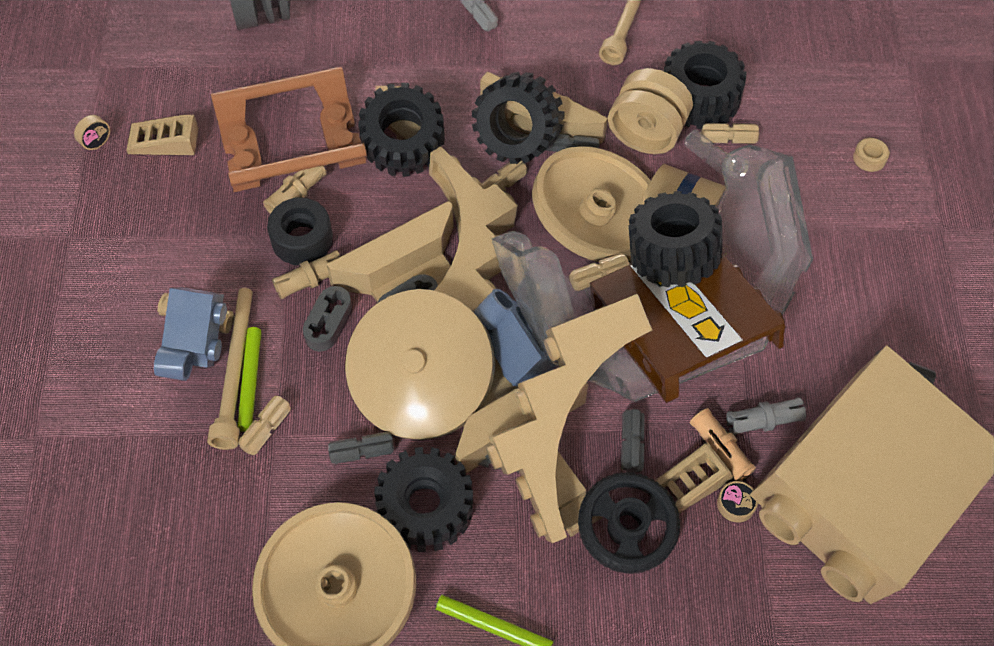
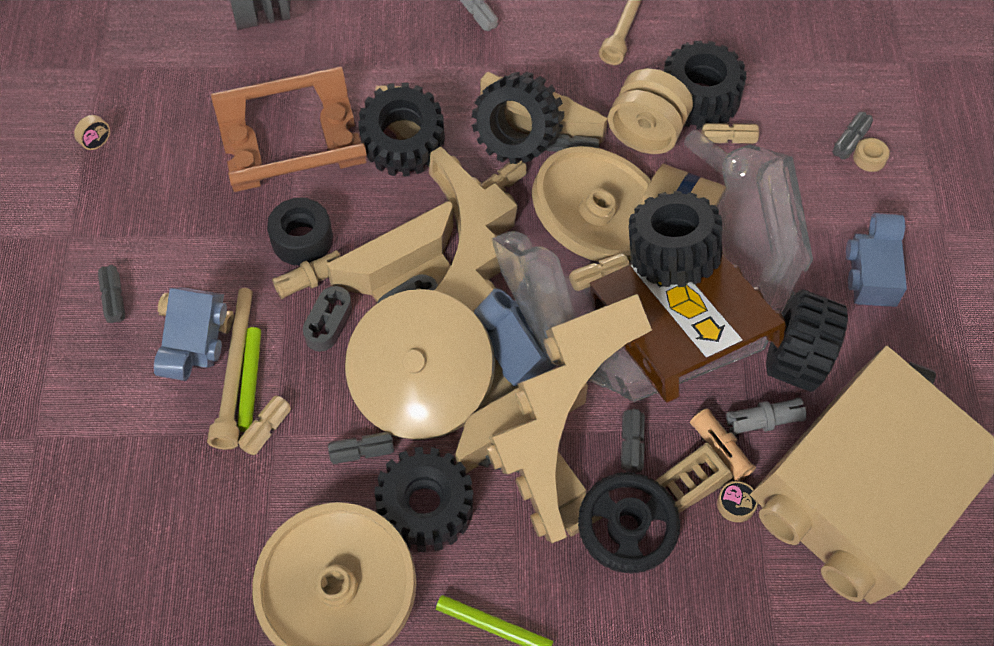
(111, 294): none -> dark grey piece
(181, 125): tan slope -> none
(295, 186): tan pin -> none
(810, 341): none -> black tyre
(849, 139): none -> dark grey piece
(878, 262): none -> sand blue hinge

